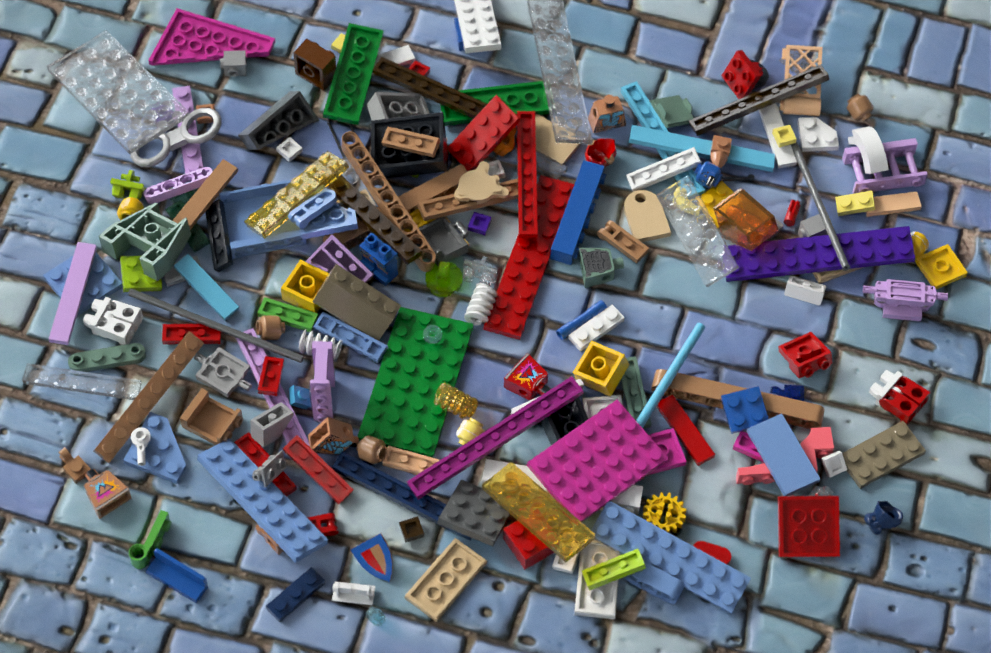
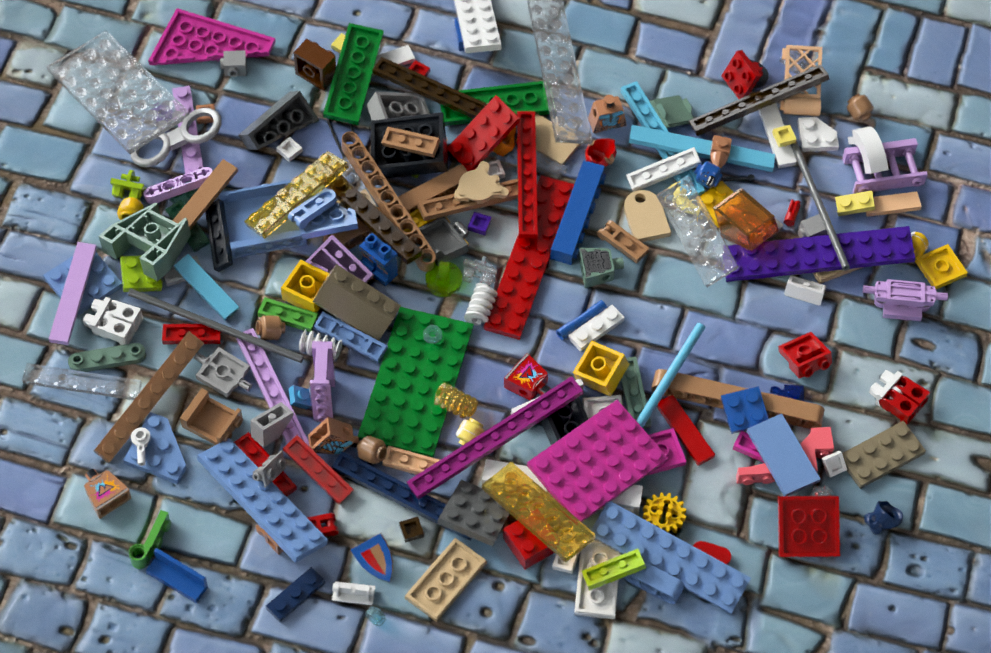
(74, 467): medium nougat plate -> none
(271, 376): red plate -> none

